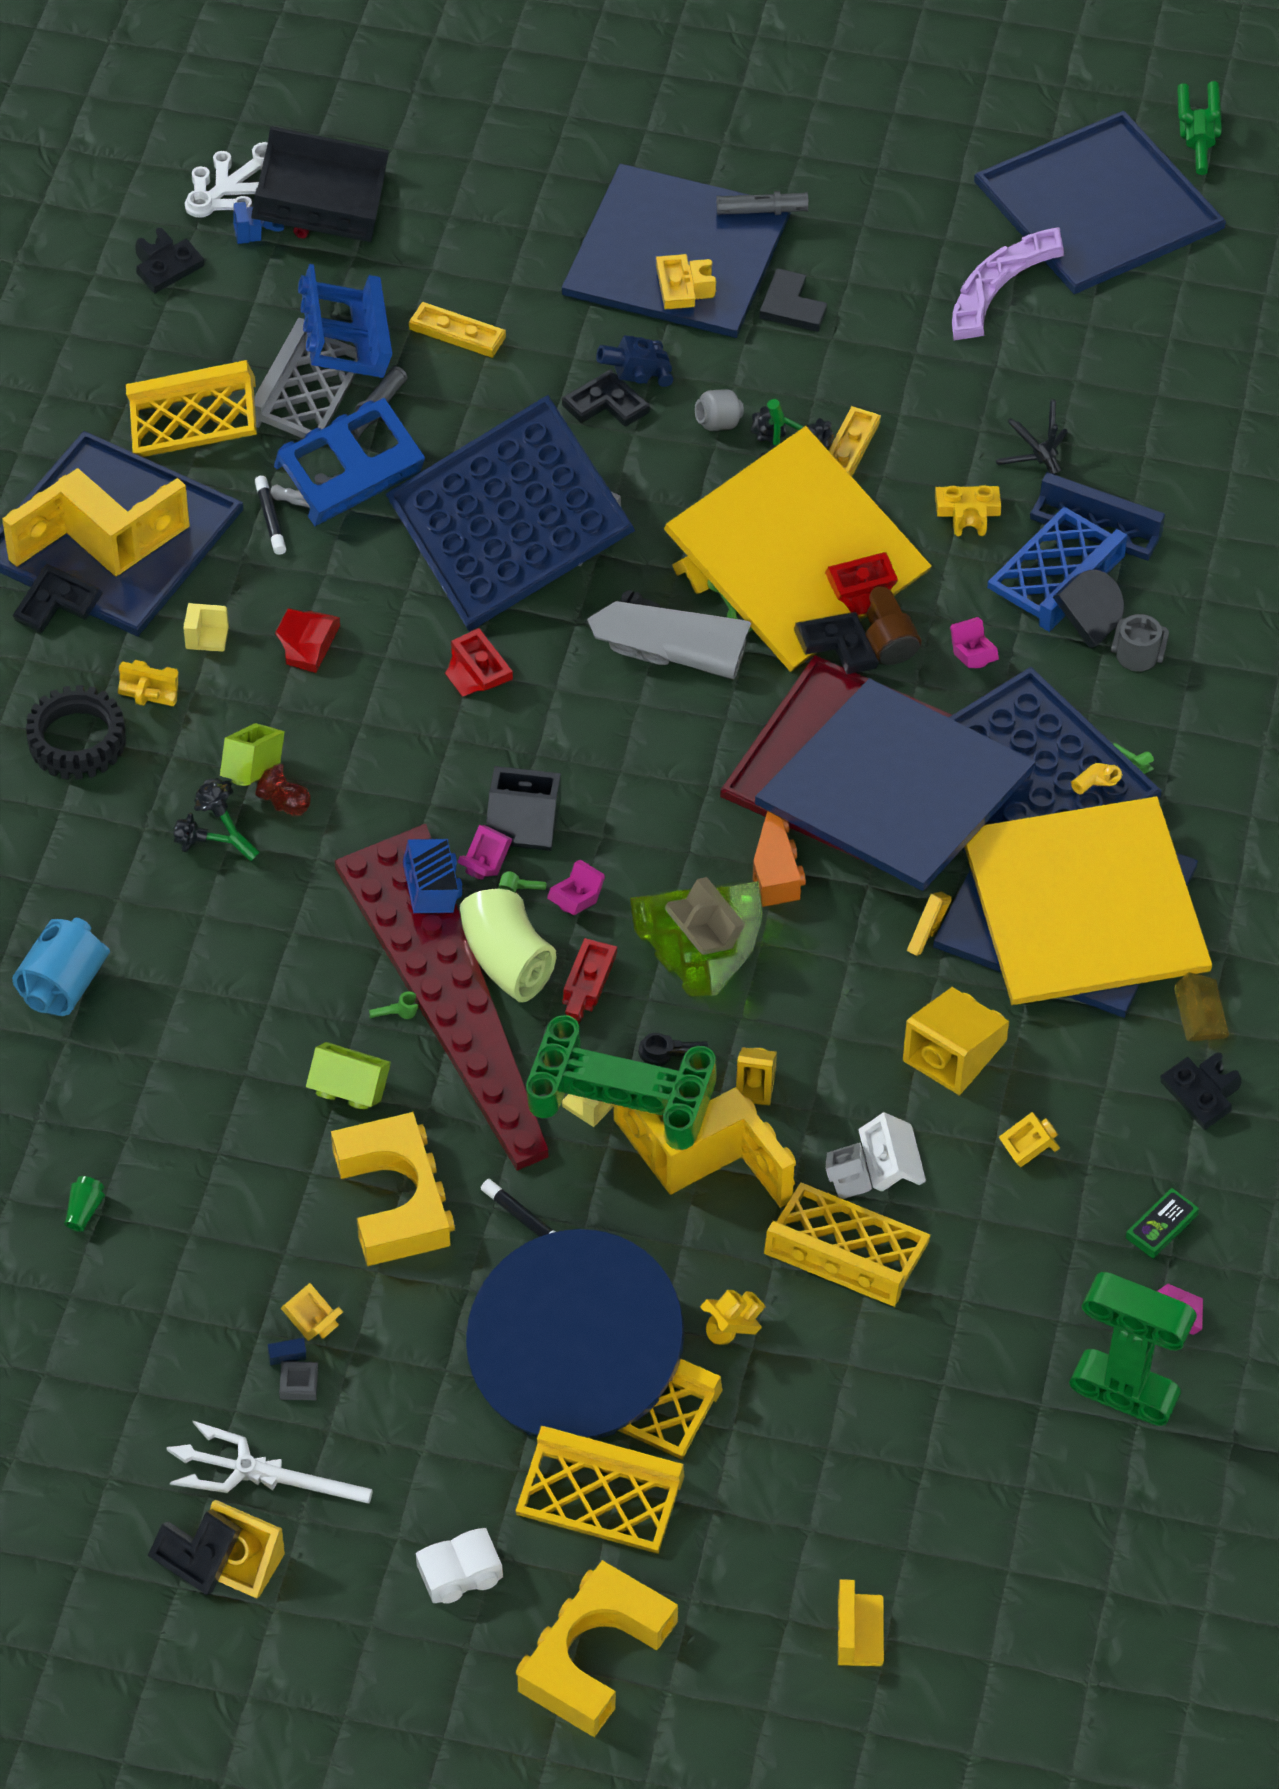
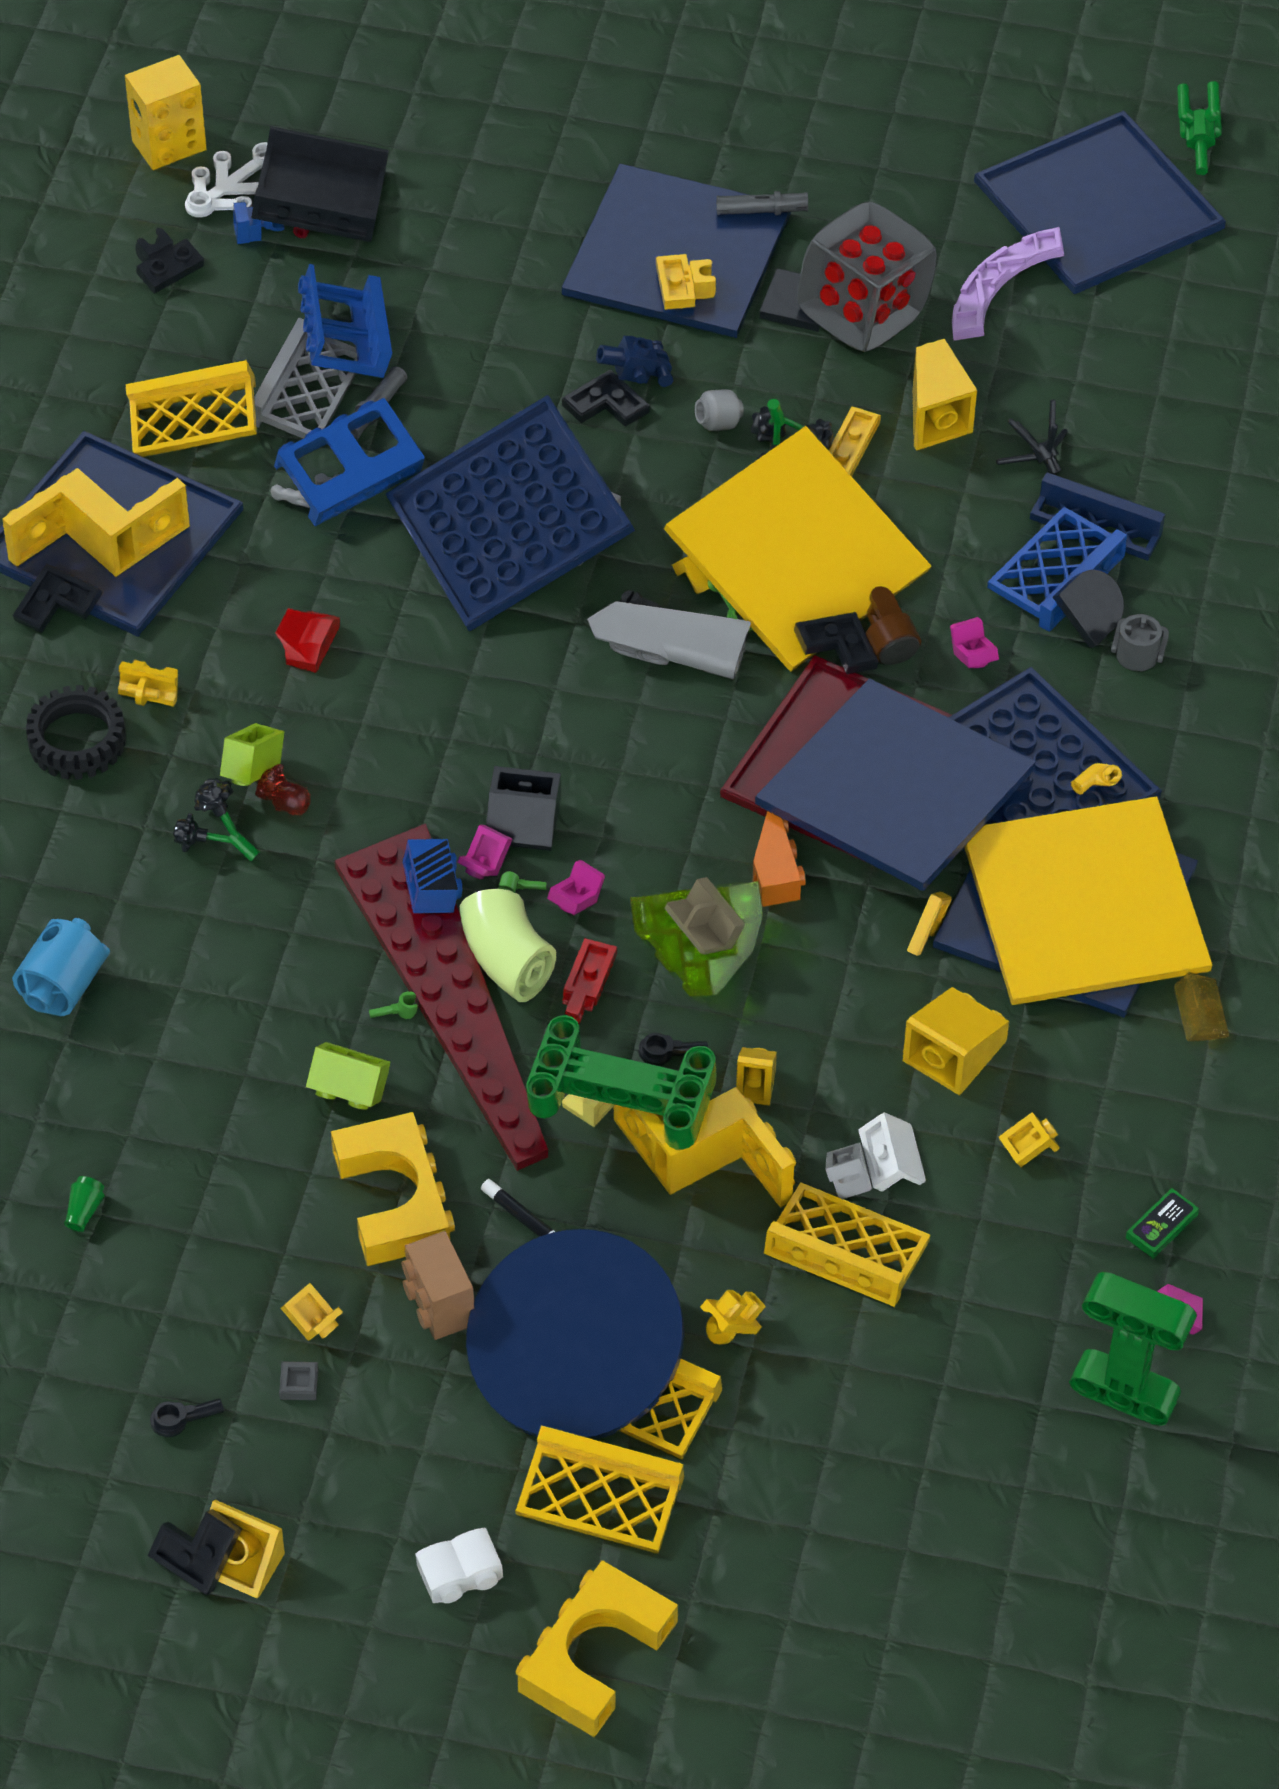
(170, 112): none -> yellow piece
(171, 1418): none -> black plate
(206, 627): light yellow panel -> none
(257, 1470): white piece -> none
(270, 515): black bar -> none
(288, 1351): dark blue tile -> none
(438, 1285): none -> medium nougat brick
(457, 329): yellow tile -> none
(476, 664): red slope -> none
(857, 578): red slope -> none
(860, 1627): yellow panel -> none
(866, 276): none -> dark grey piece
(941, 396): none -> yellow slope
(968, 506): yellow plate -> none
(1140, 761): bright green hand -> none
(1202, 1089): black plate -> none

